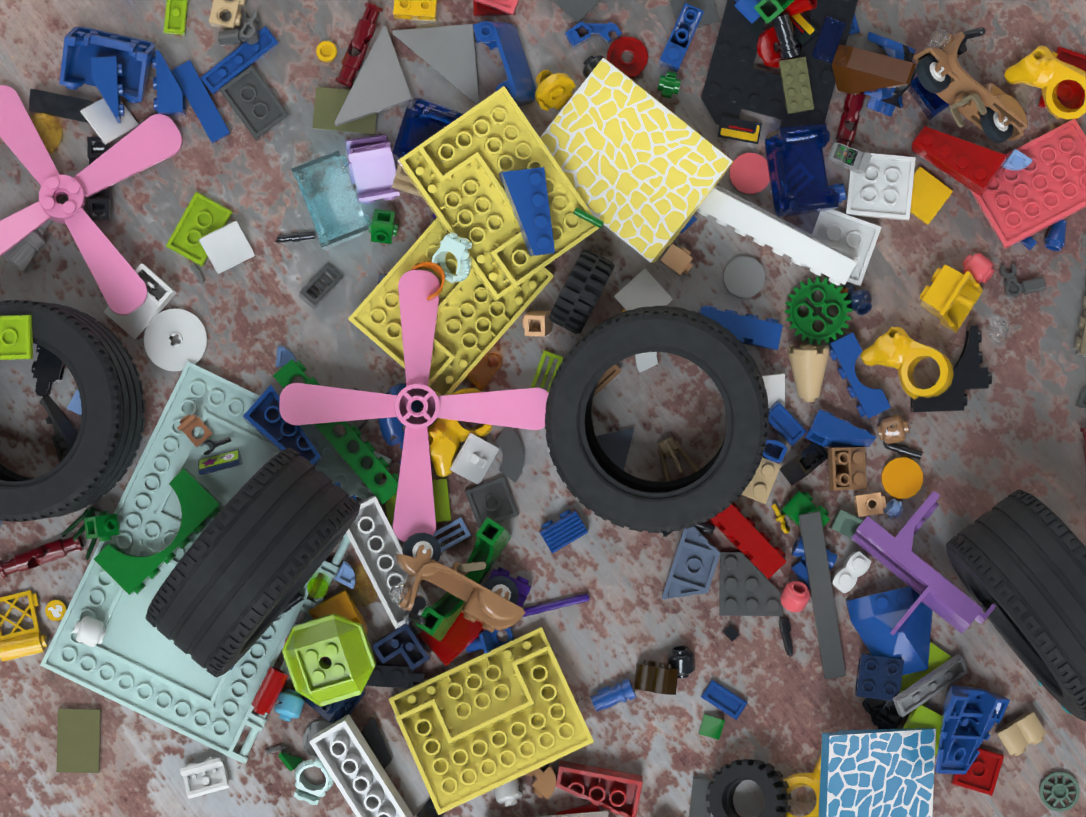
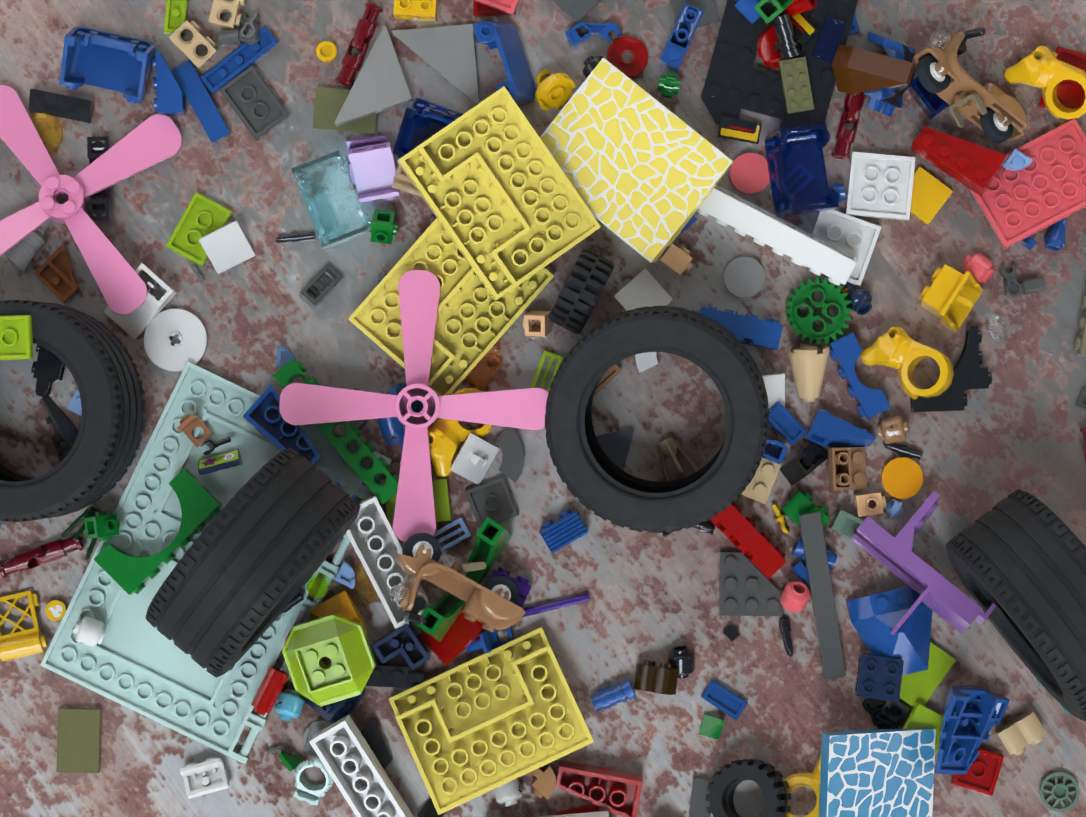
(58, 275): none -> dark orange wing
(104, 122): white piece -> none
(106, 77): blue slope -> none
(189, 47): none -> tan brick
(438, 270): orange helmet -> none
(458, 247): light aqua piece -> none
(530, 206): blue wedge -> none
(587, 217): green piece -> none
(692, 566): sand blue wing -> none
(849, 158): light grey leg -> none
(854, 566): white brick -> none
(930, 685): light grey tile -> none

